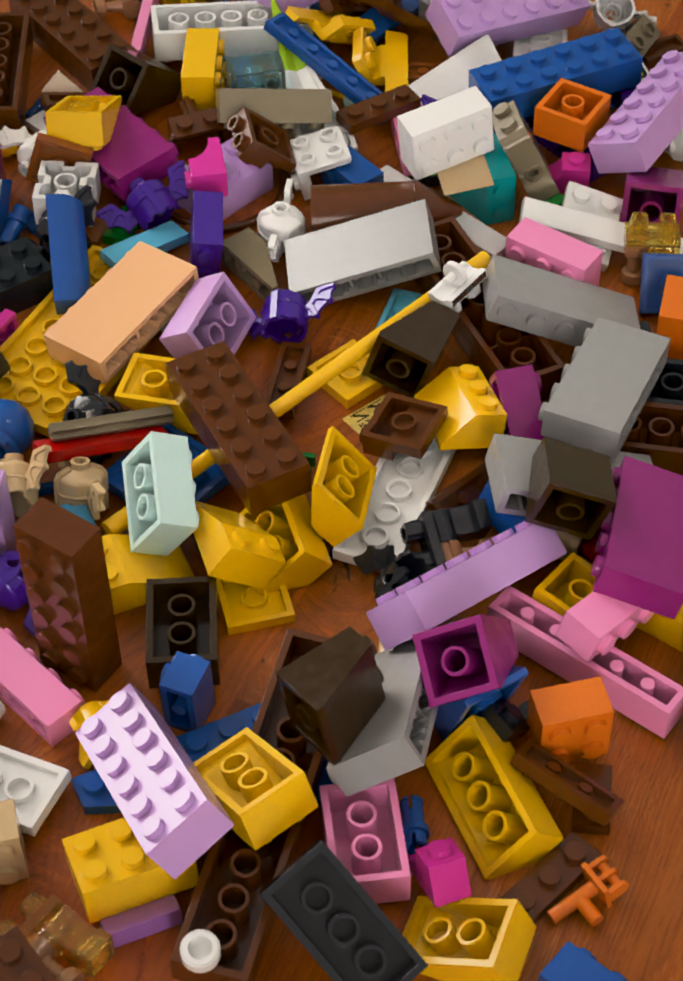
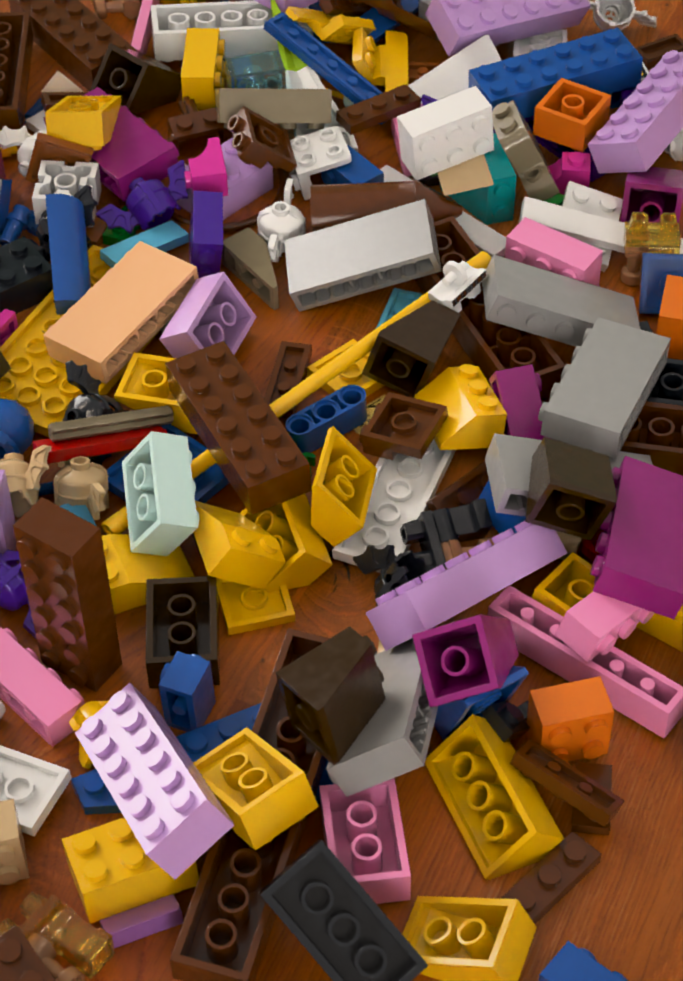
(200, 951): white tile -> none
(289, 313): dark purple helmet -> none
(342, 409): none -> blue beam
(414, 826): blue pin -> none
(441, 871): dark pink arch -> none
(594, 886): orange arm -> none
(641, 34): dark tan bracket -> none

